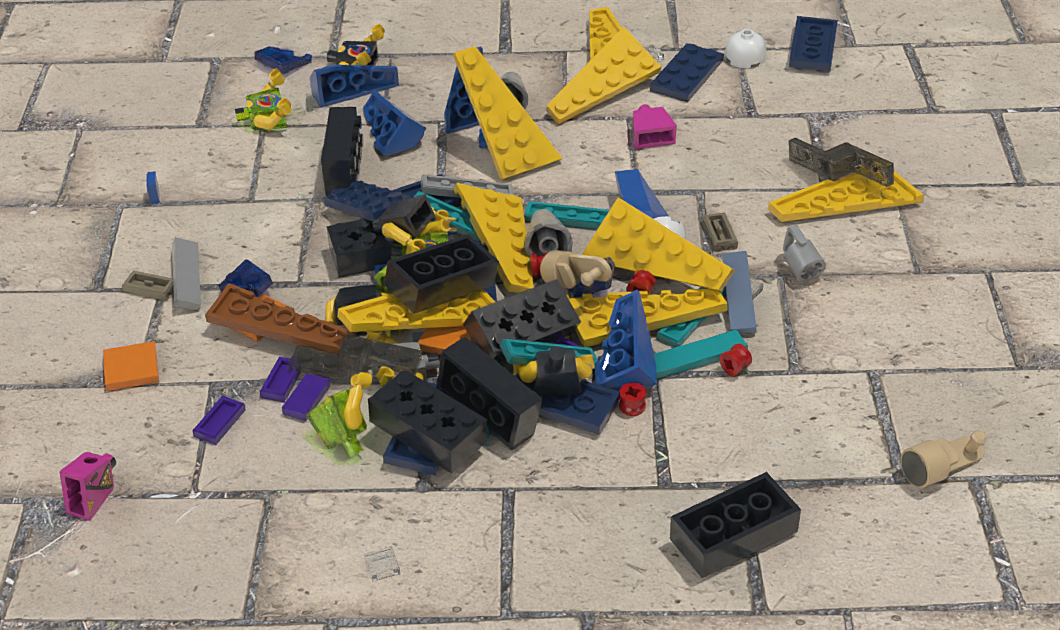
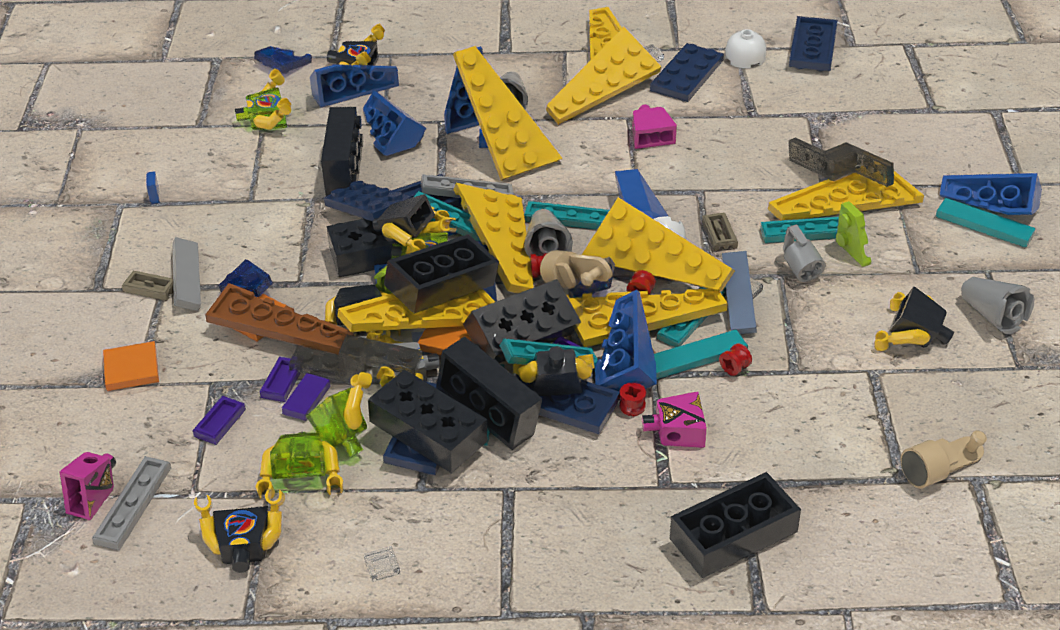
(131, 503): none -> light grey tile
(241, 533): none -> torso
(299, 457): none -> clear neon green torso
(678, 421): none -> dark pink torso
(811, 228): none -> teal tile
(852, 233): none -> lime wing
(916, 321): none -> black torso
(985, 222): none -> teal tile
(996, 192): none -> blue wedge
(999, 302): none -> light grey cone

